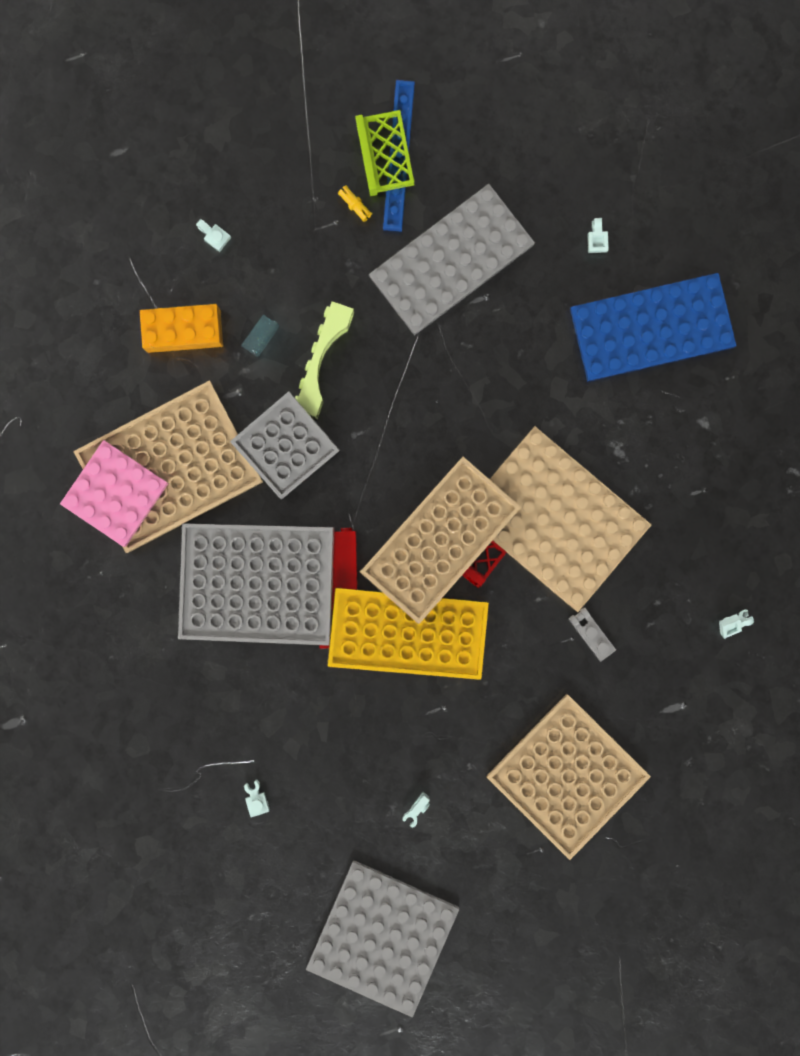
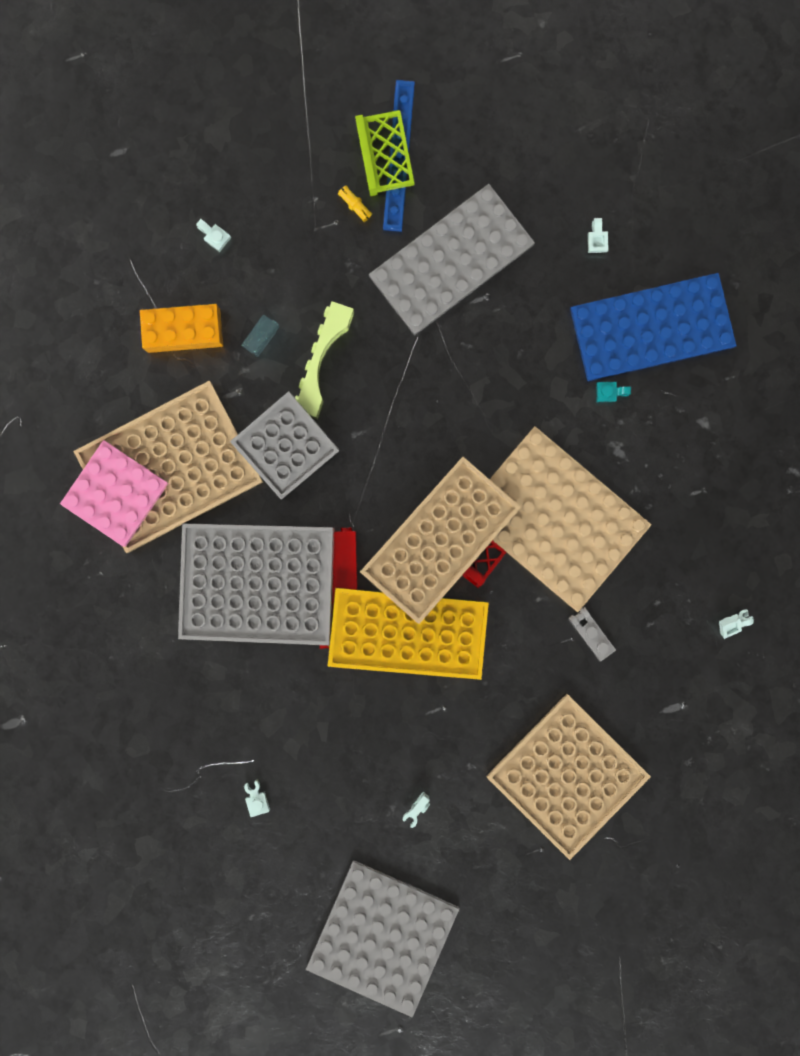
(608, 391): none -> teal plate

